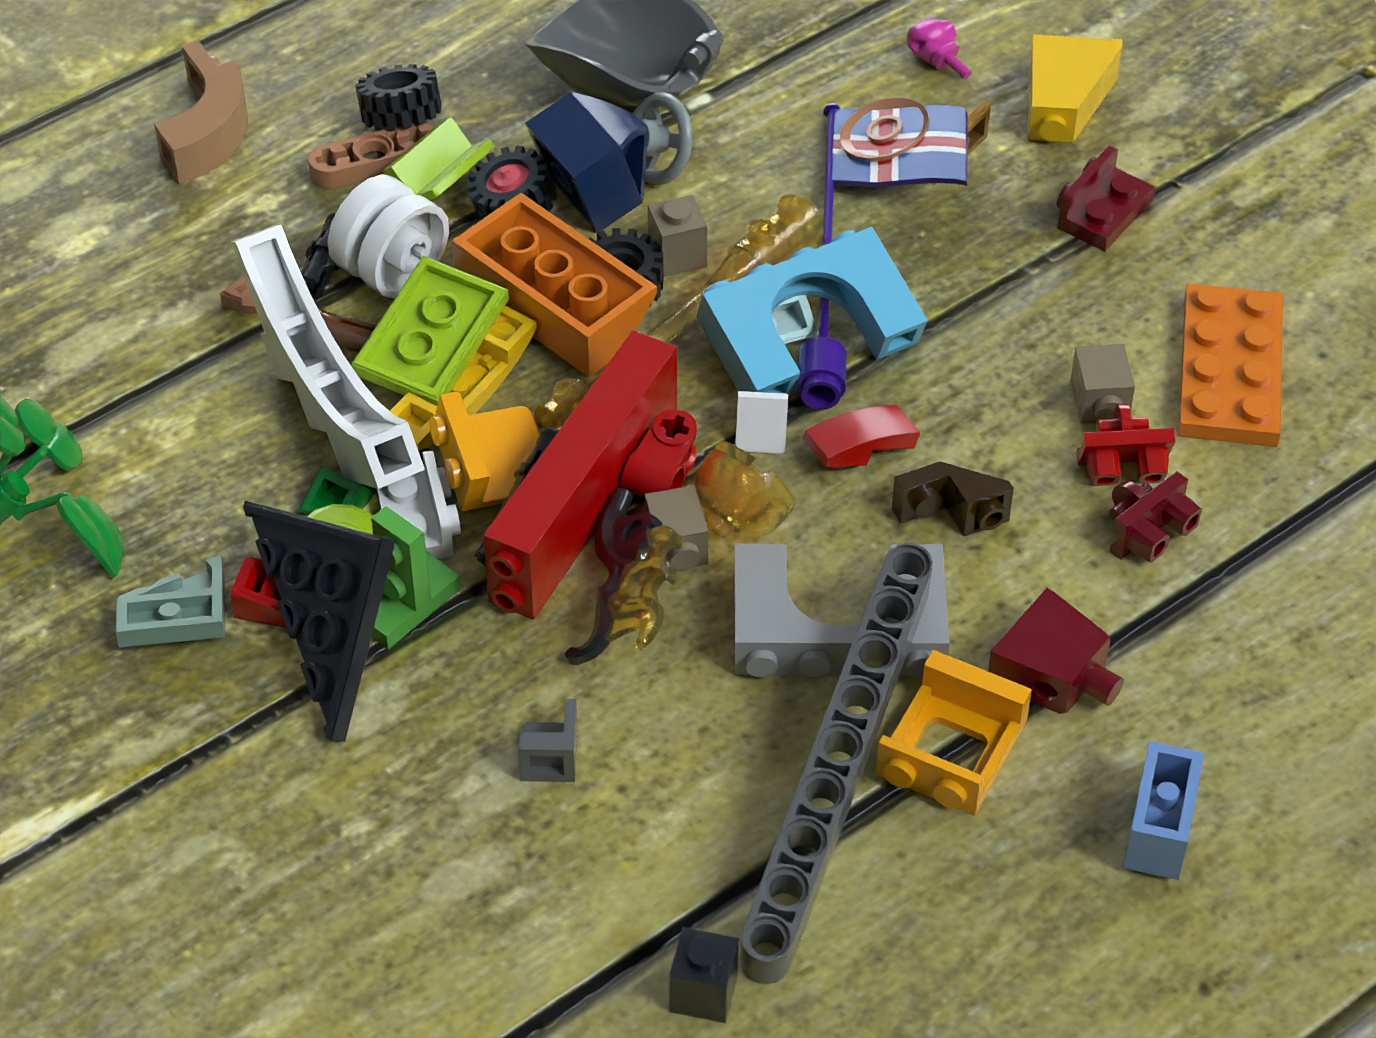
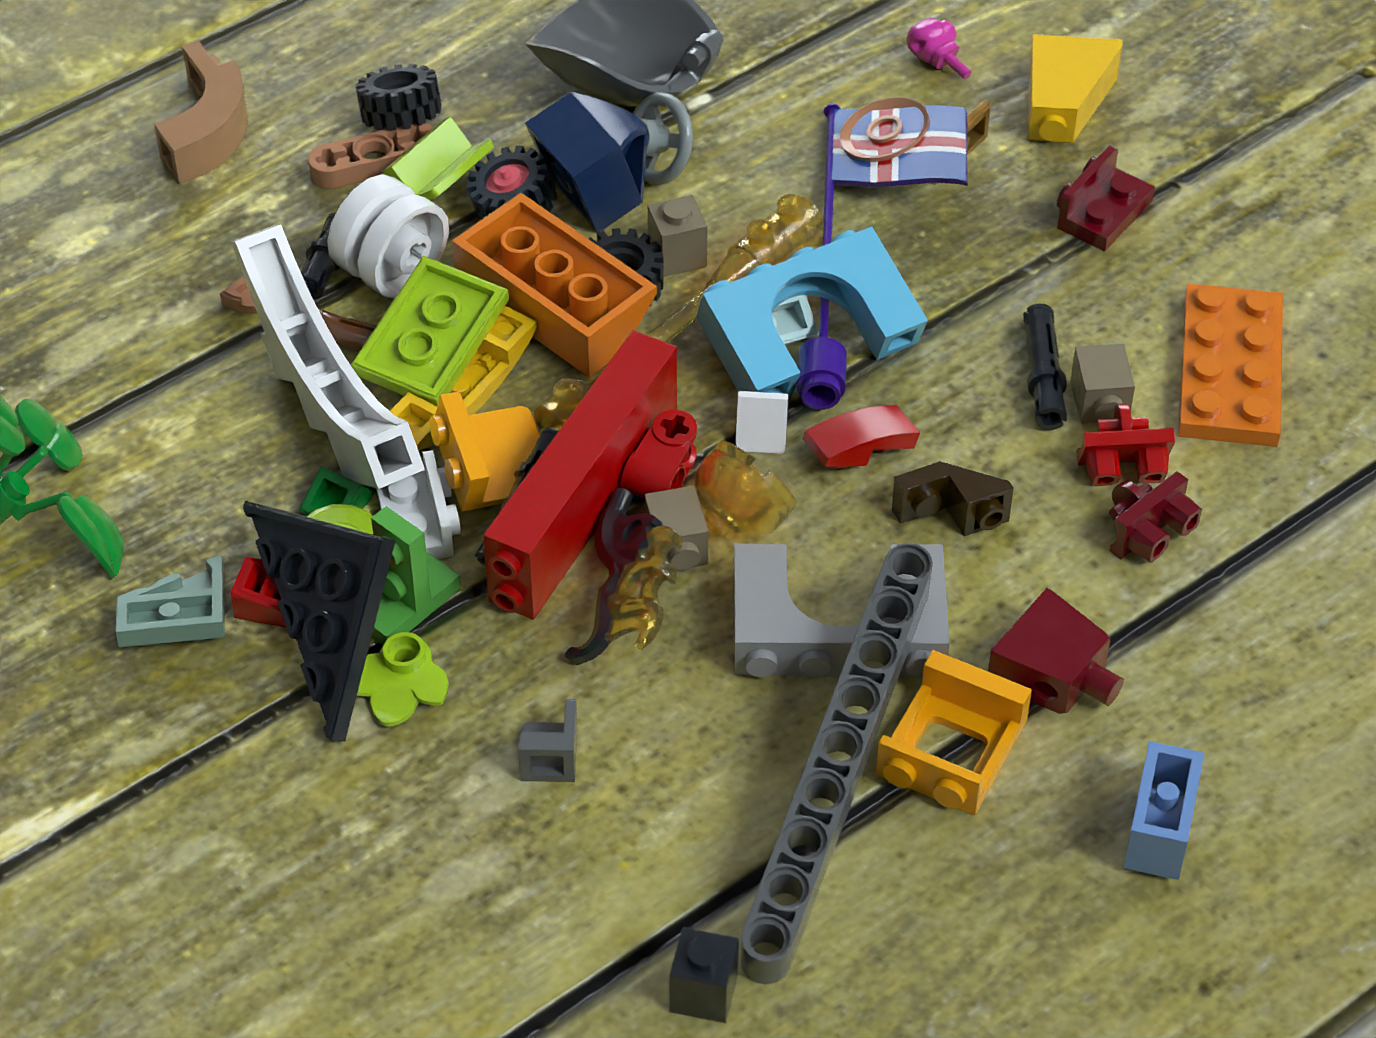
(398, 685): none -> lime plate
(1046, 379): none -> black pin

